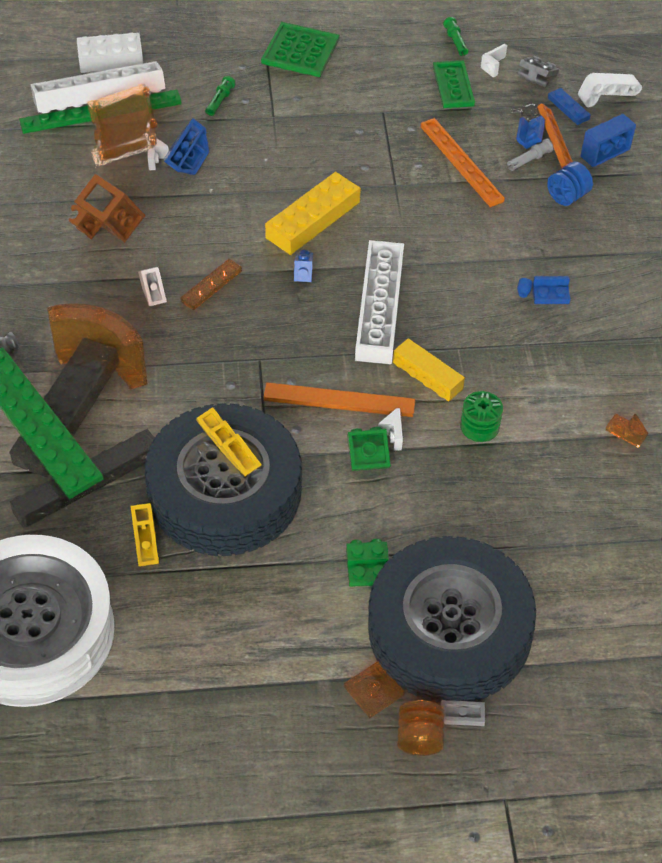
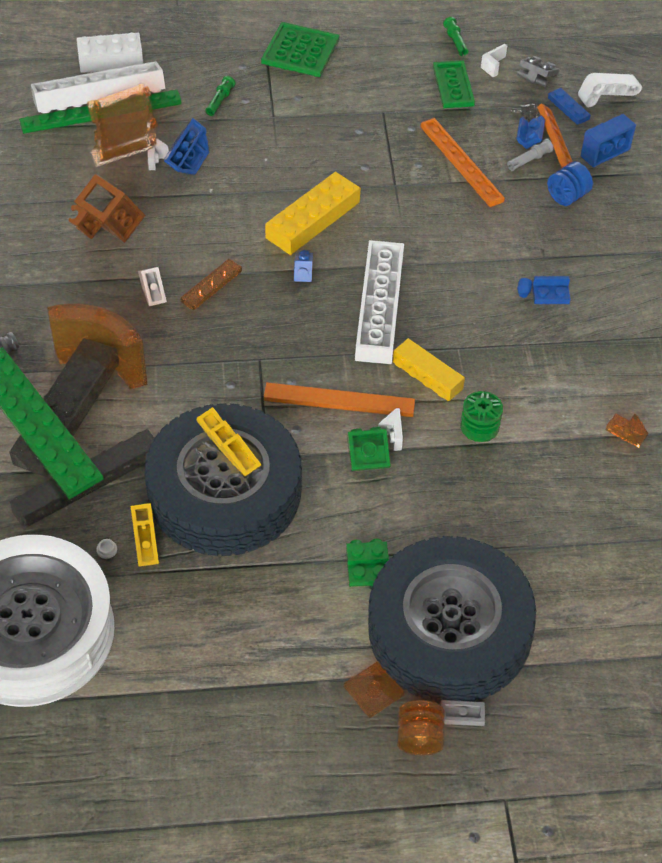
(106, 549): none -> white plate

